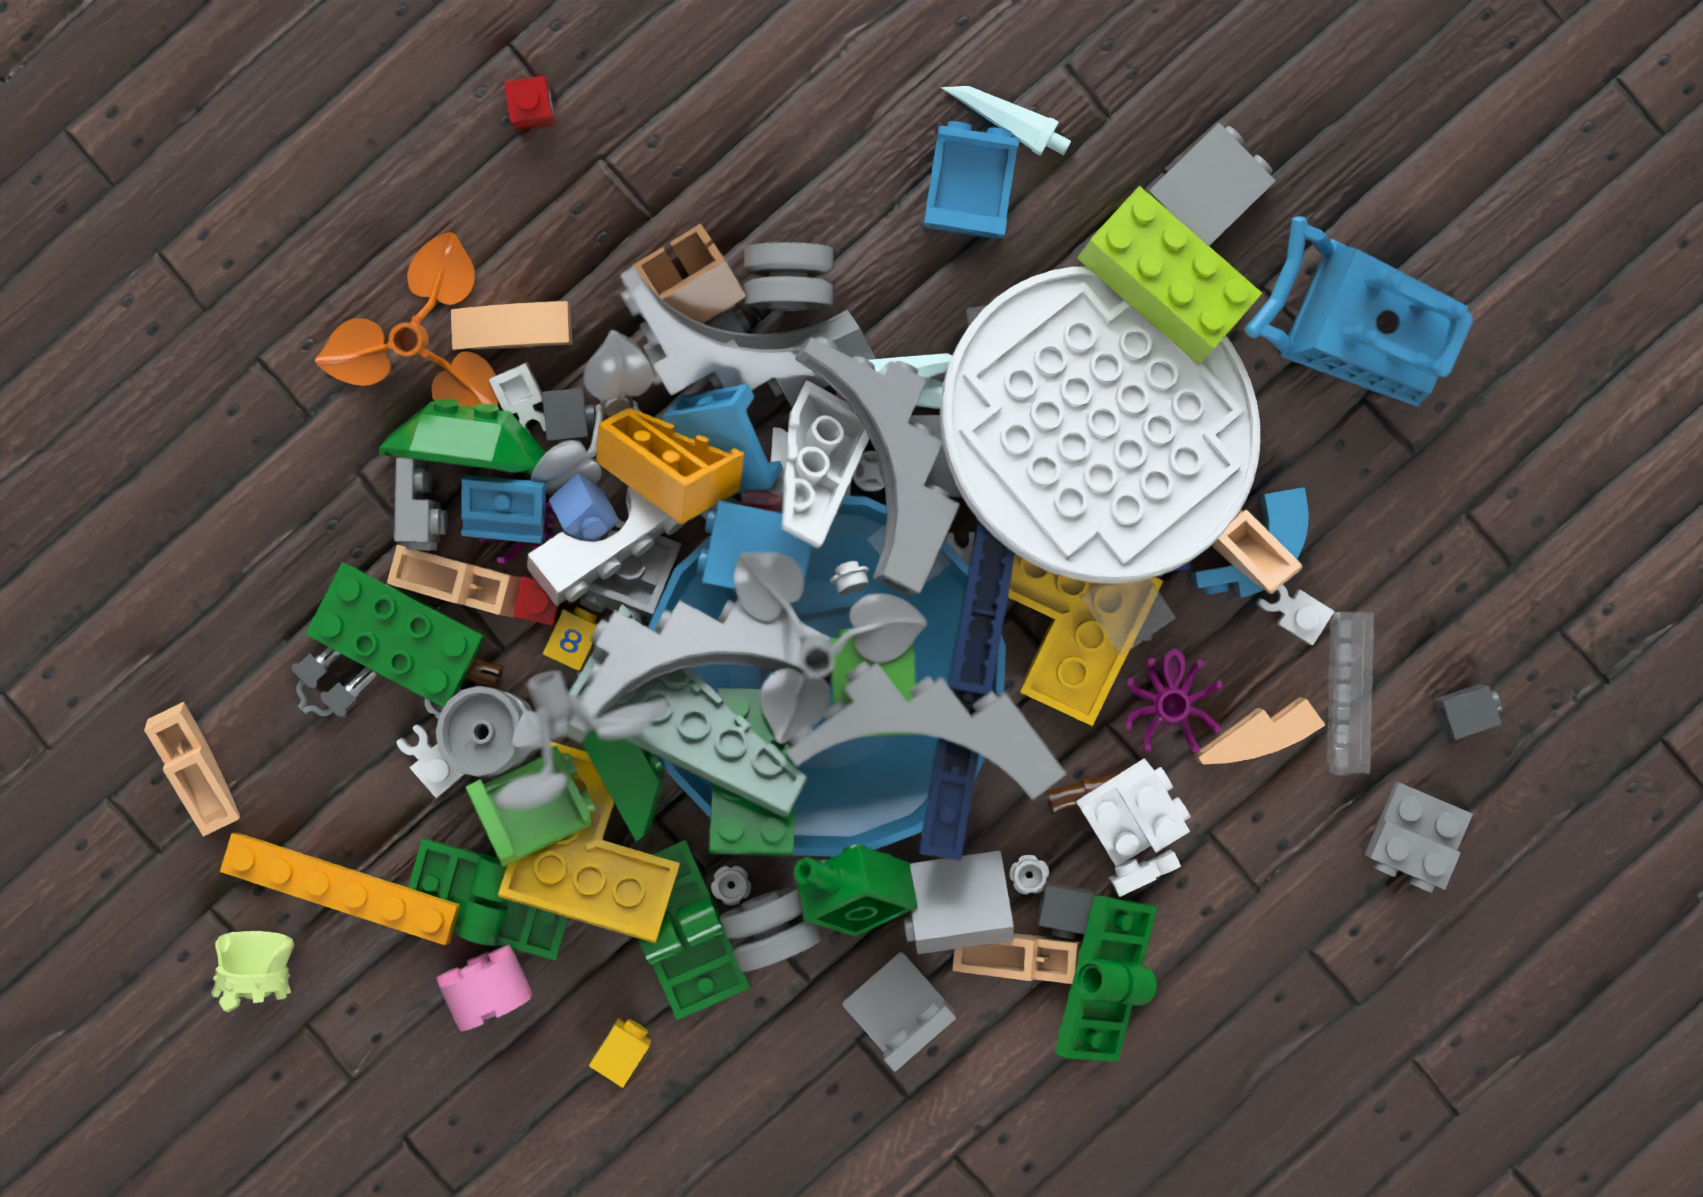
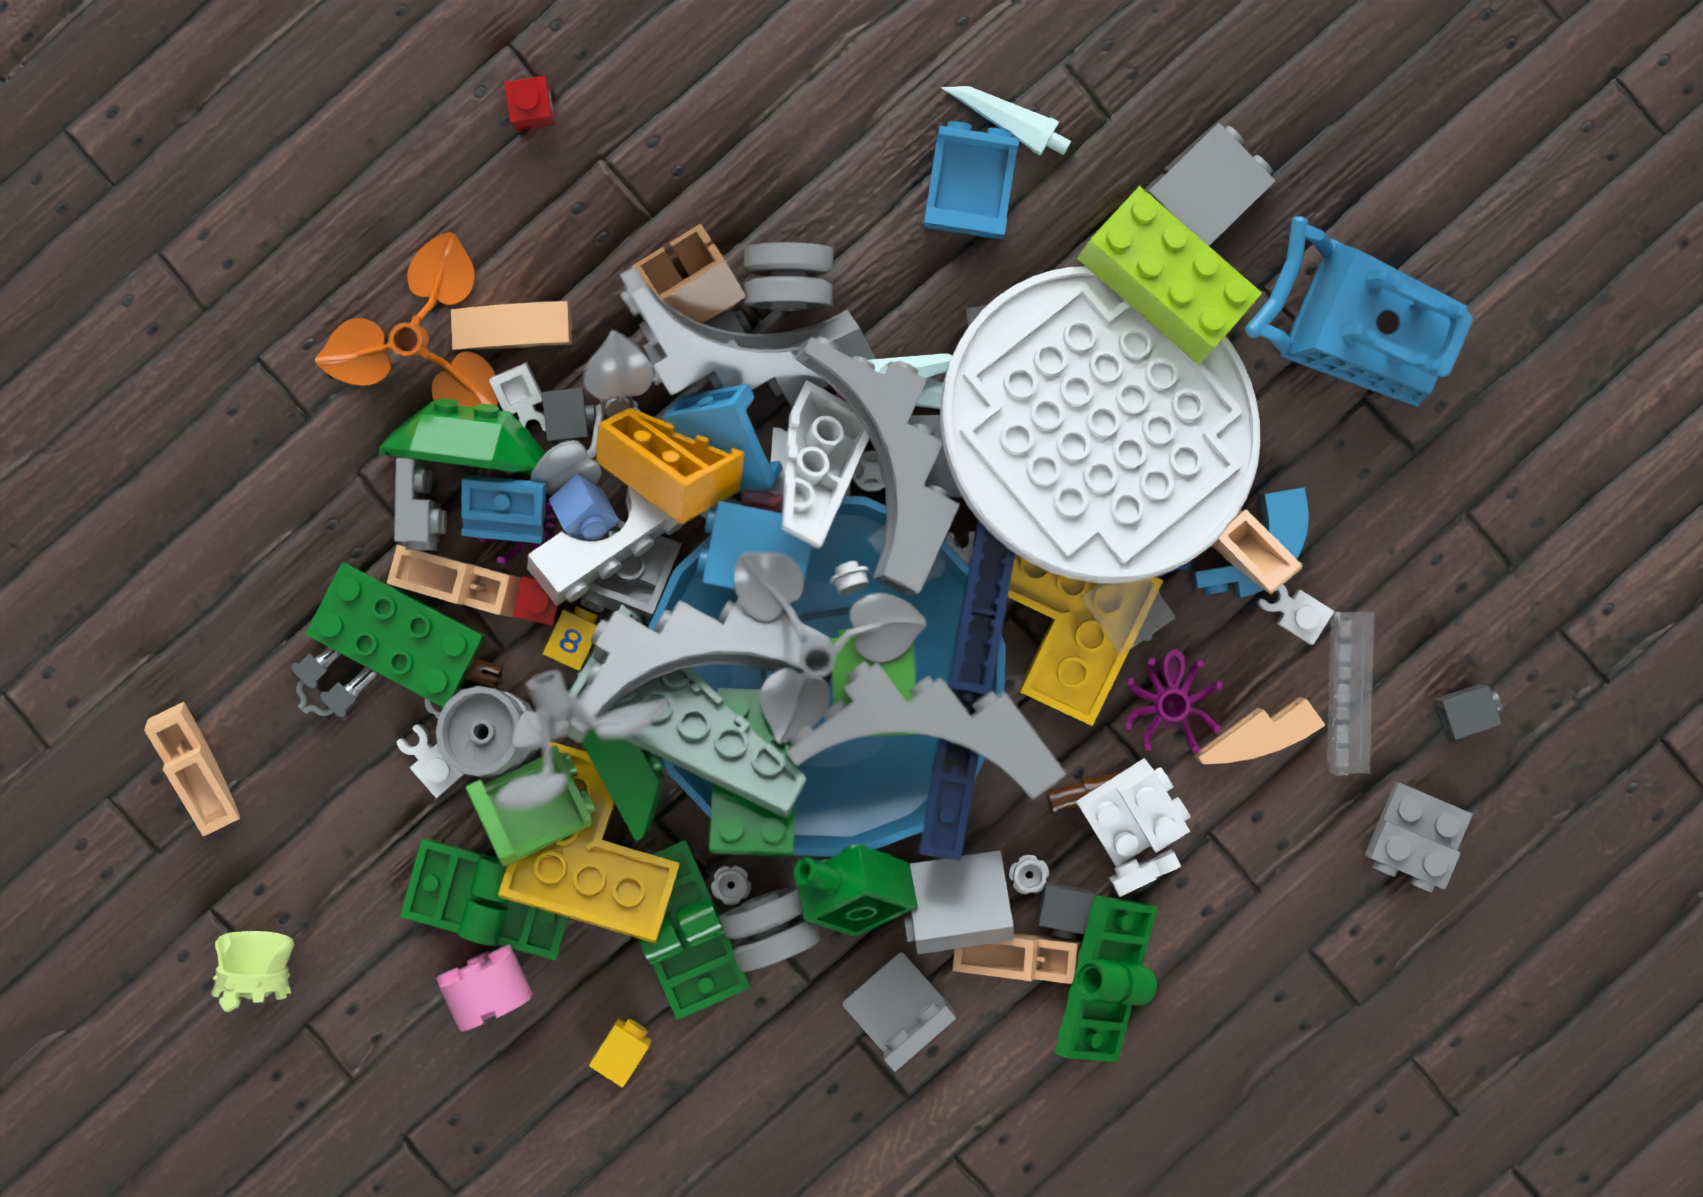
(340, 888): light orange plate -> none

